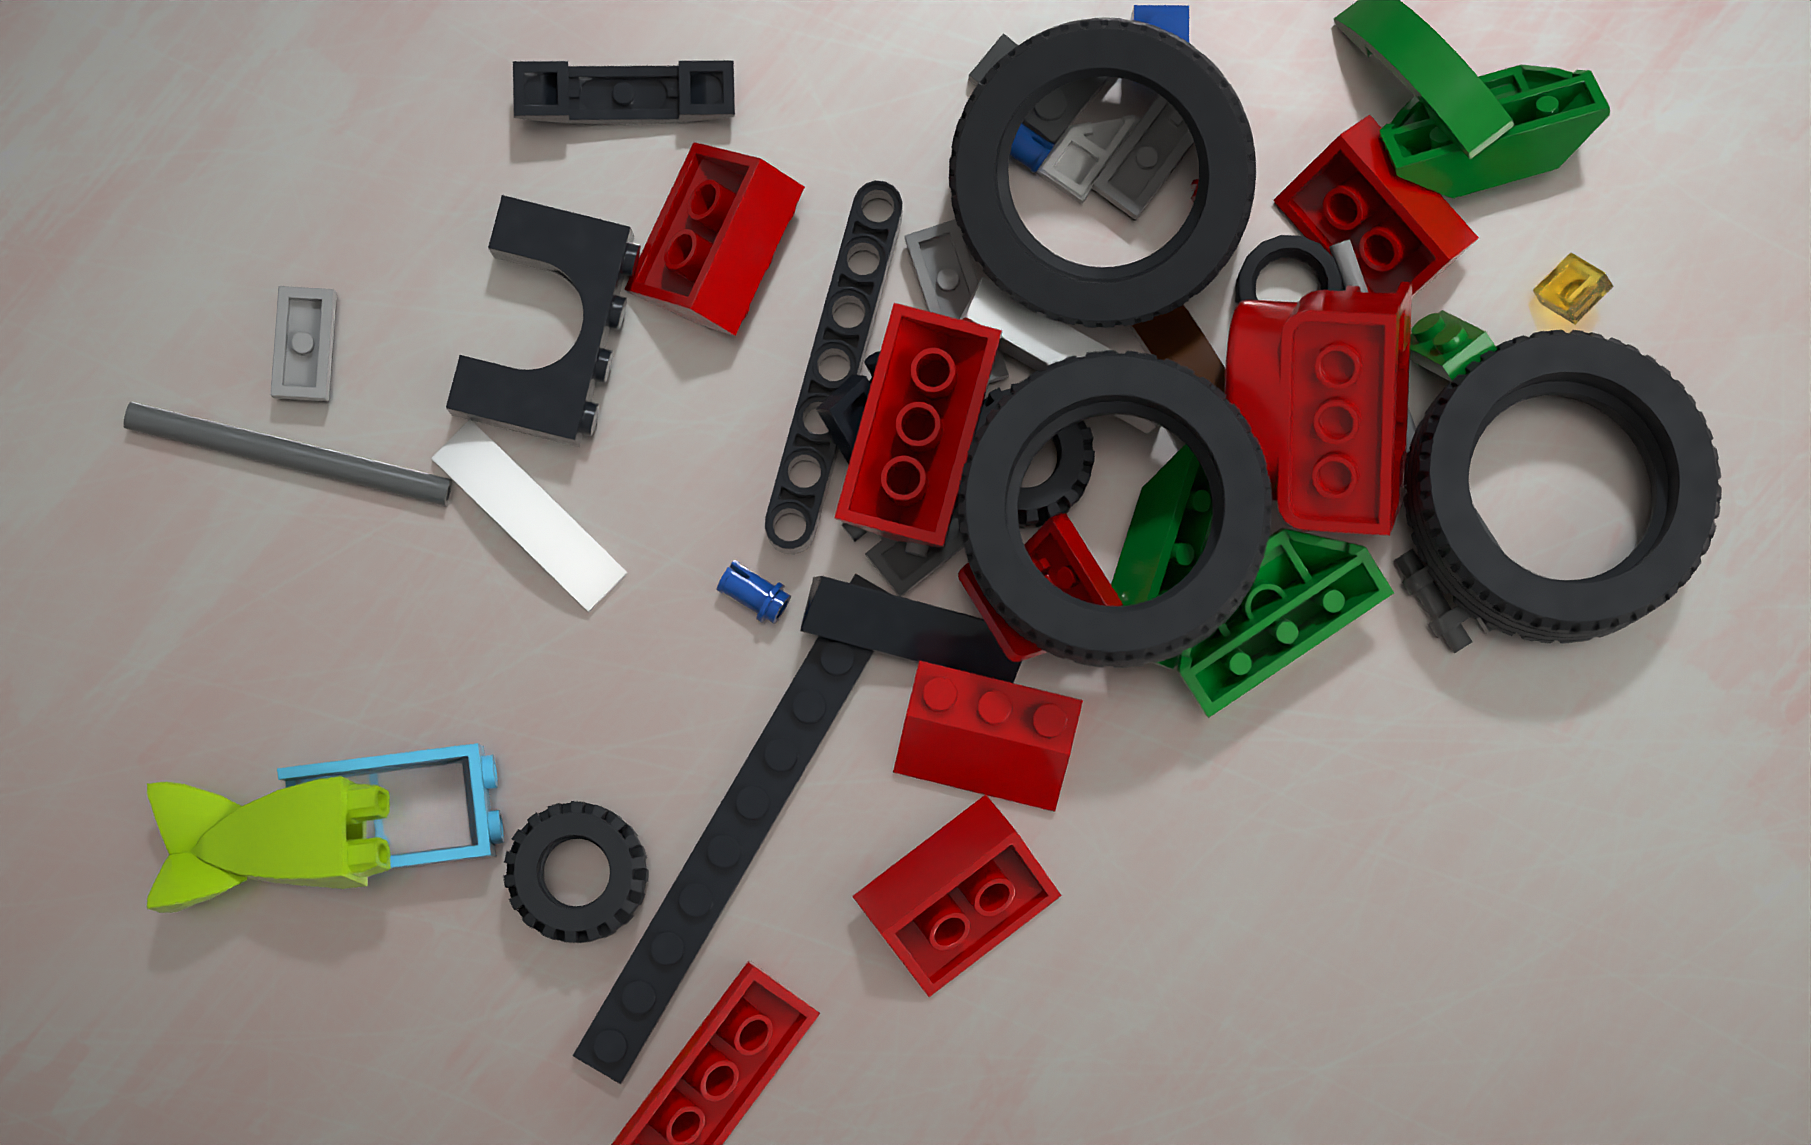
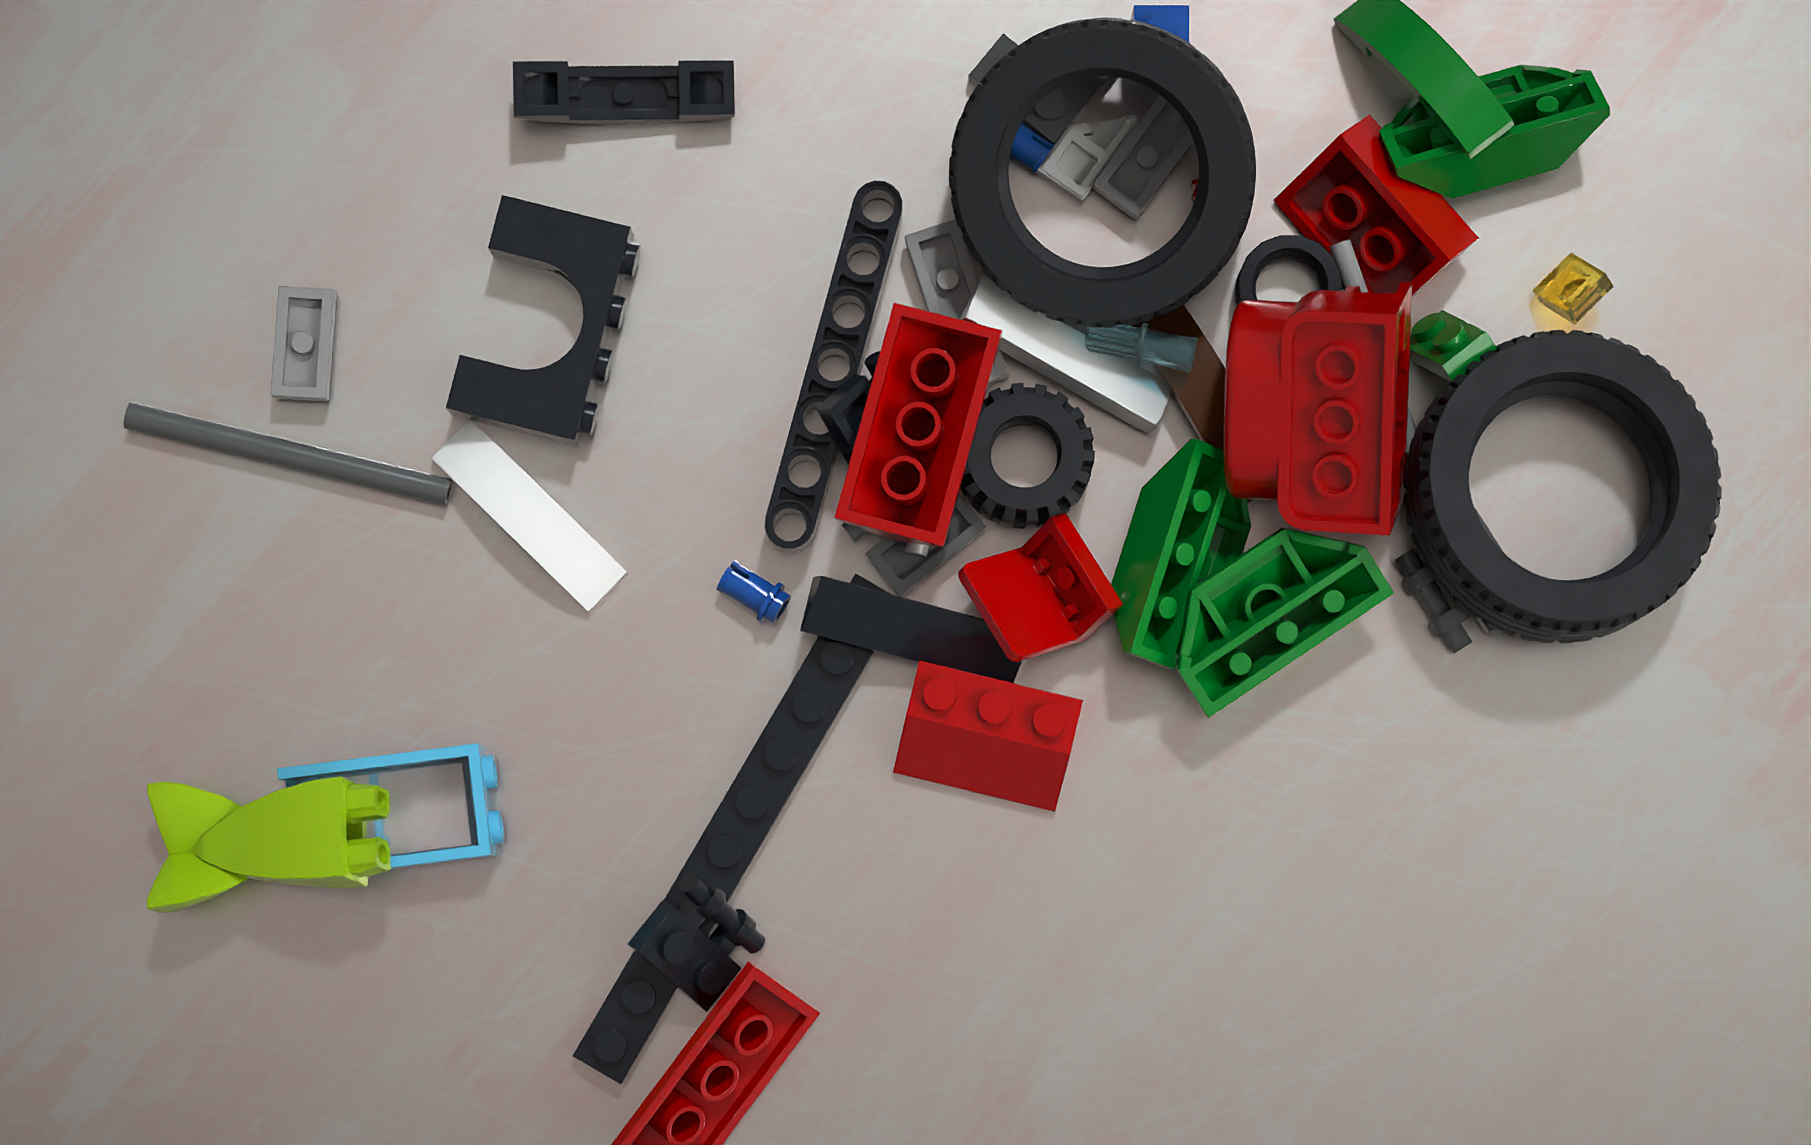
(527, 863): black tyre -> none
(684, 954): none -> black plate
(715, 237): red slope -> none
(957, 895): red slope -> none
(1140, 388): black tyre -> none
(1143, 346): none -> clear light blue axle

